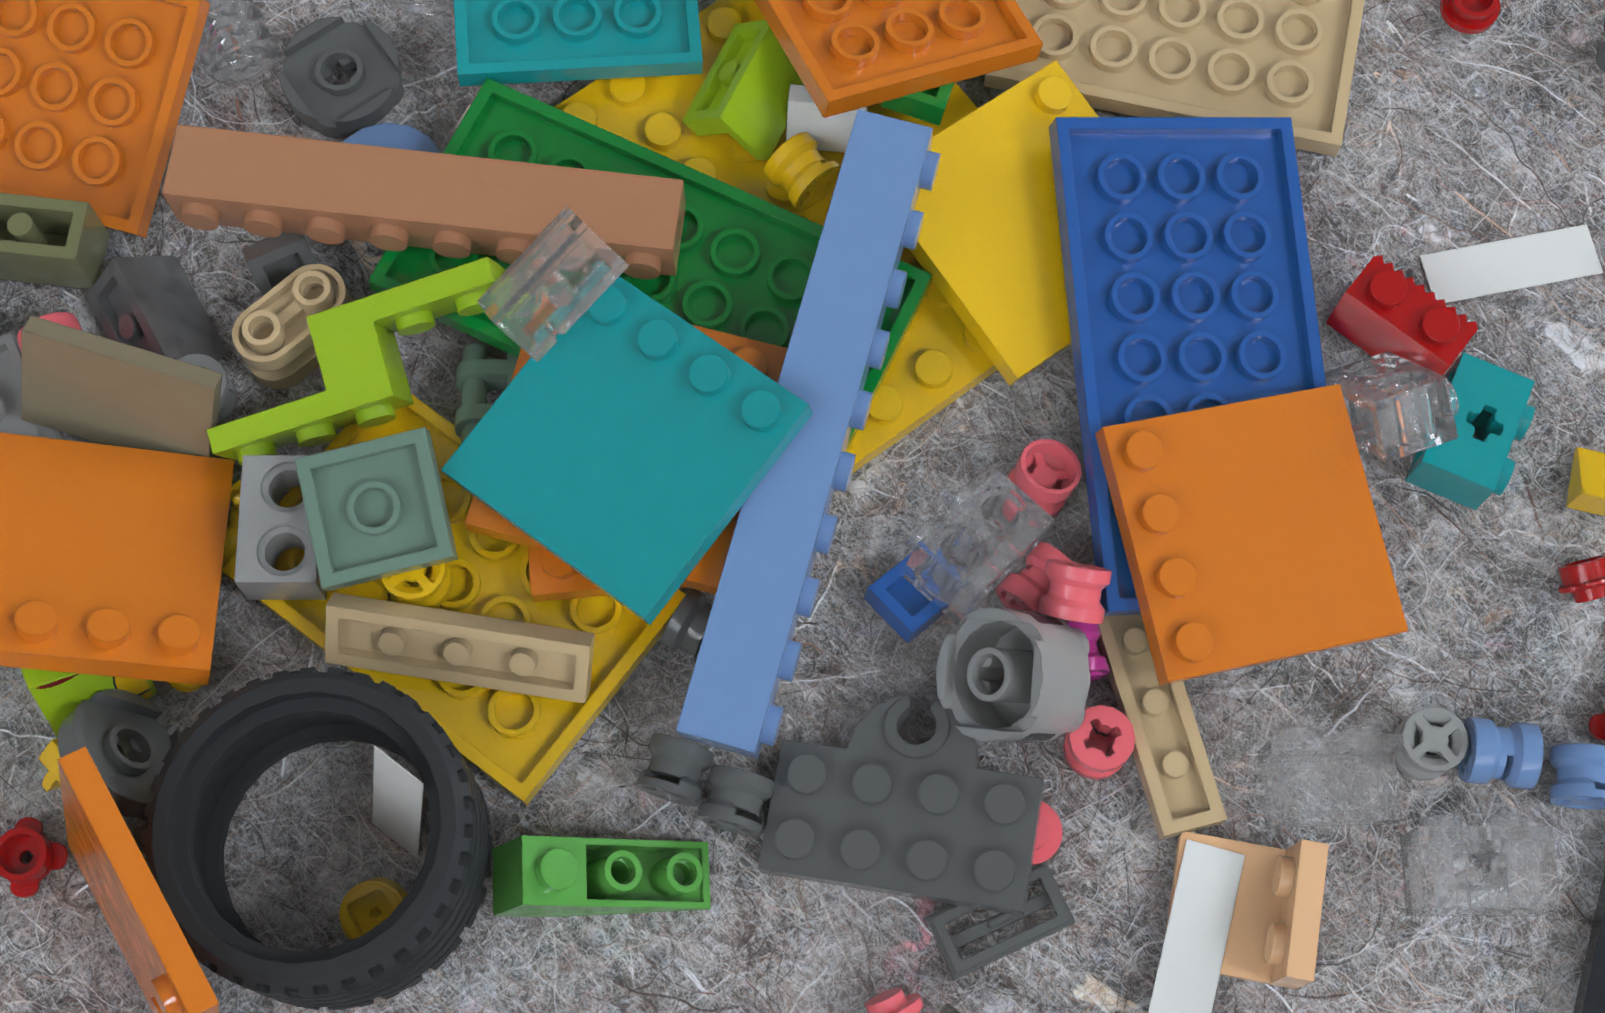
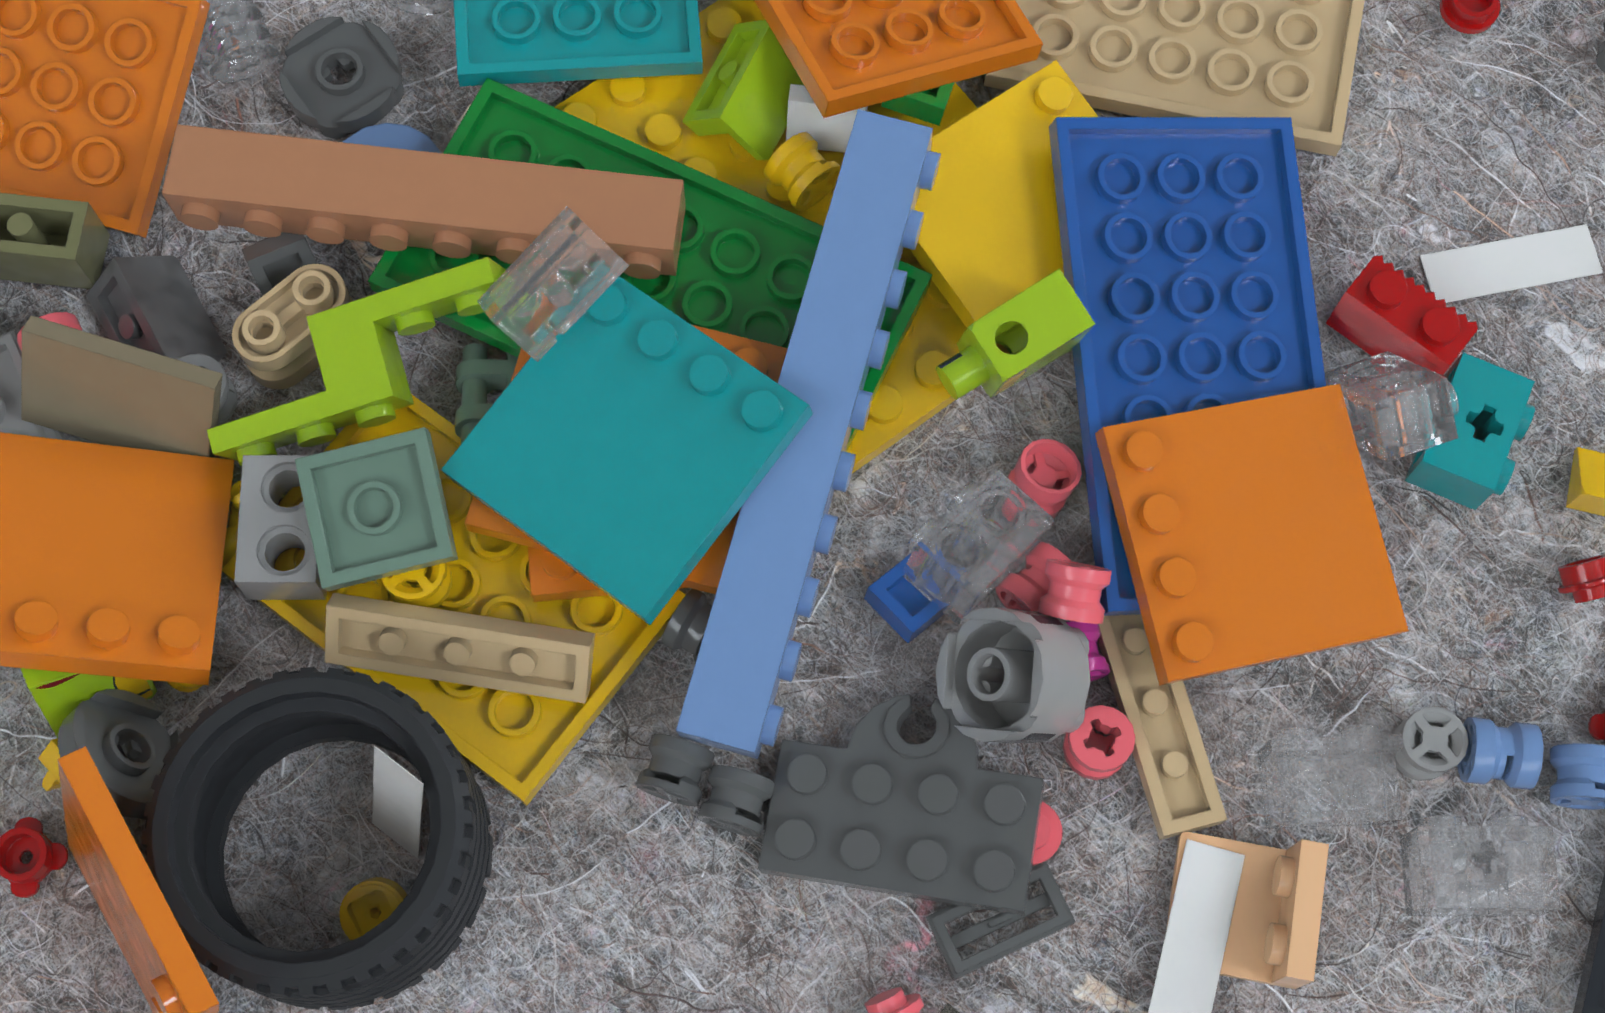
(598, 876): bright green slope -> none
(1033, 328): none -> lime torso

